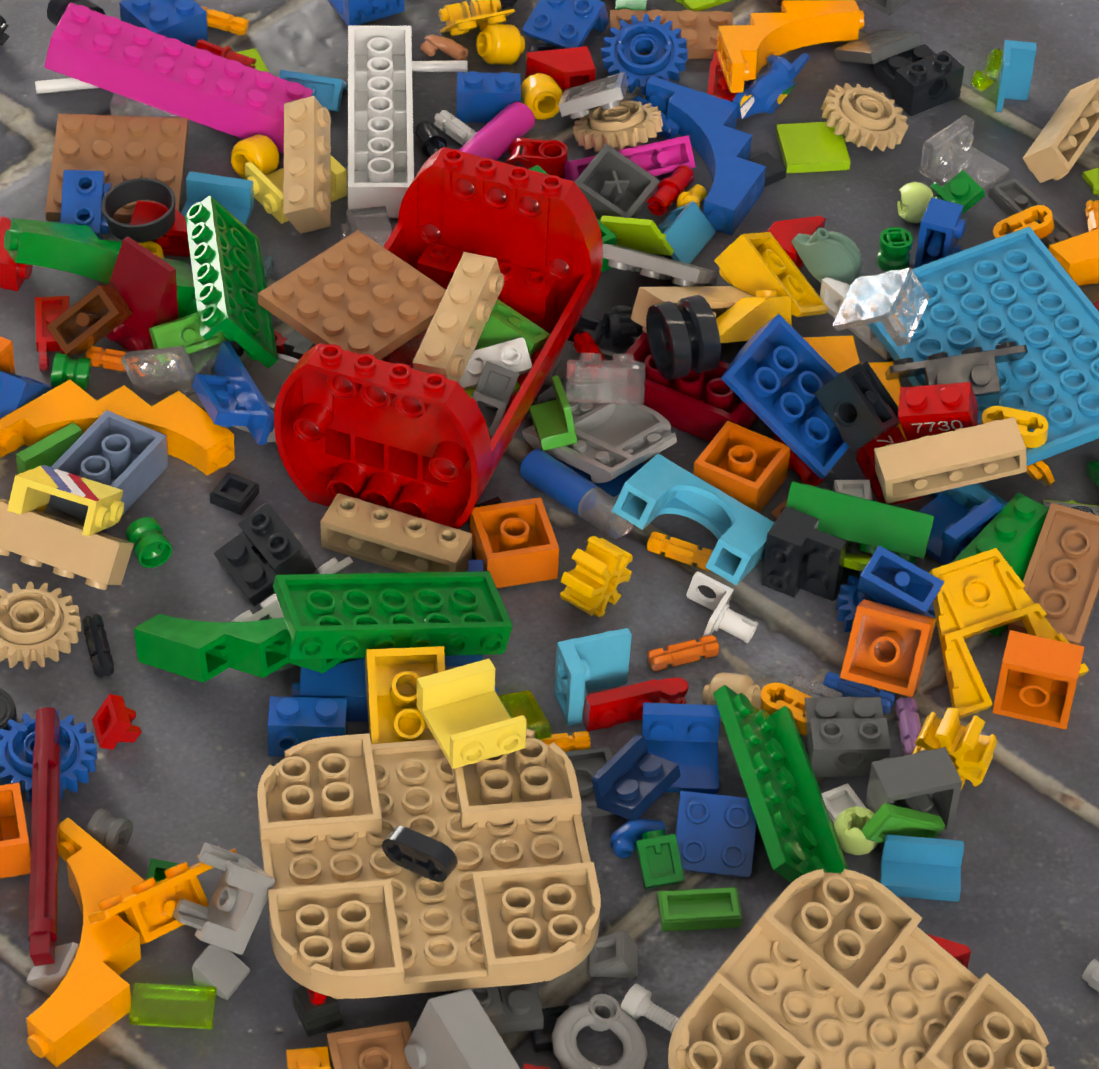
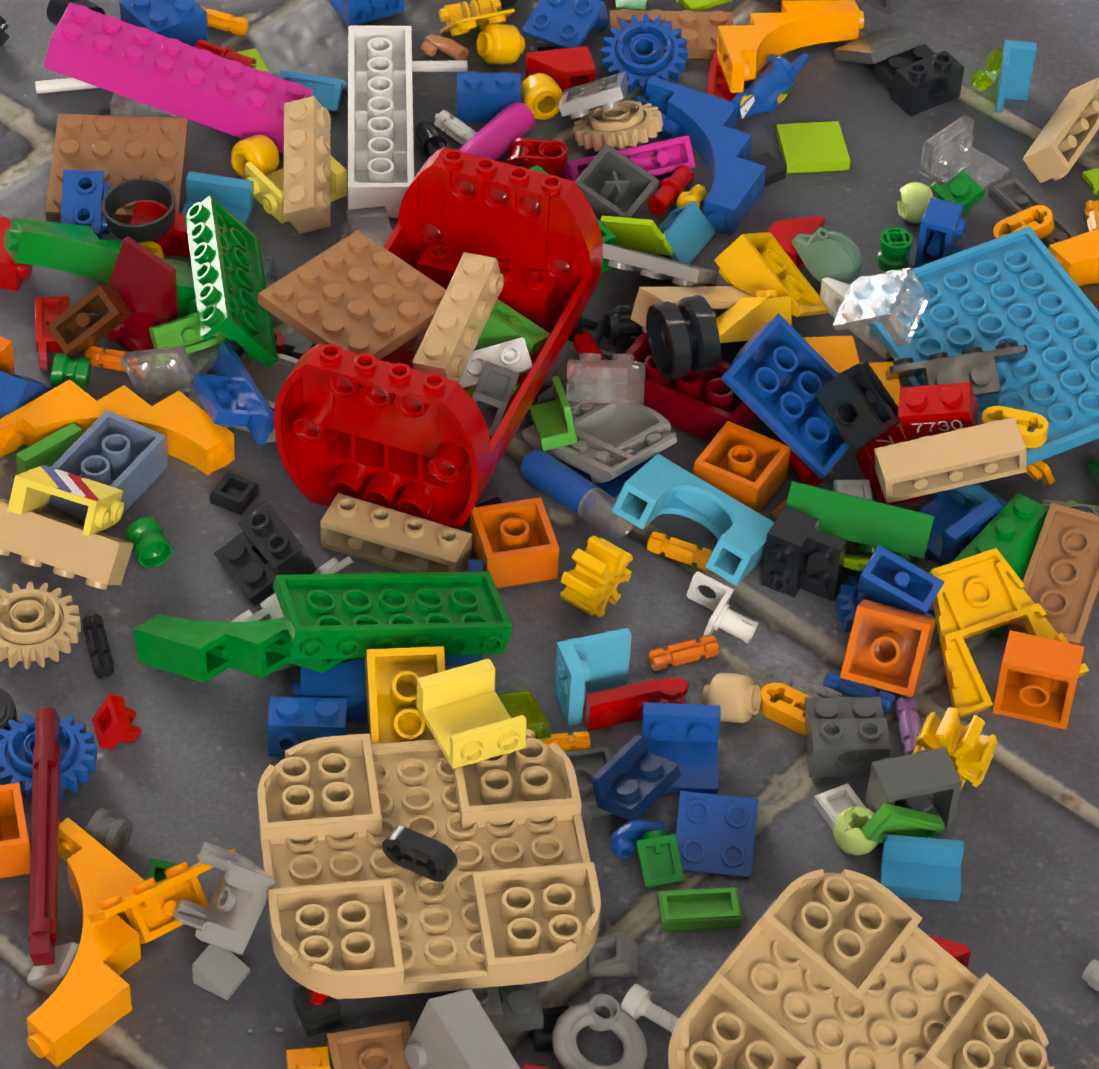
(173, 1005): clear neon green tile -> none
(780, 787): green bracket -> none
(864, 117): tan gear -> none

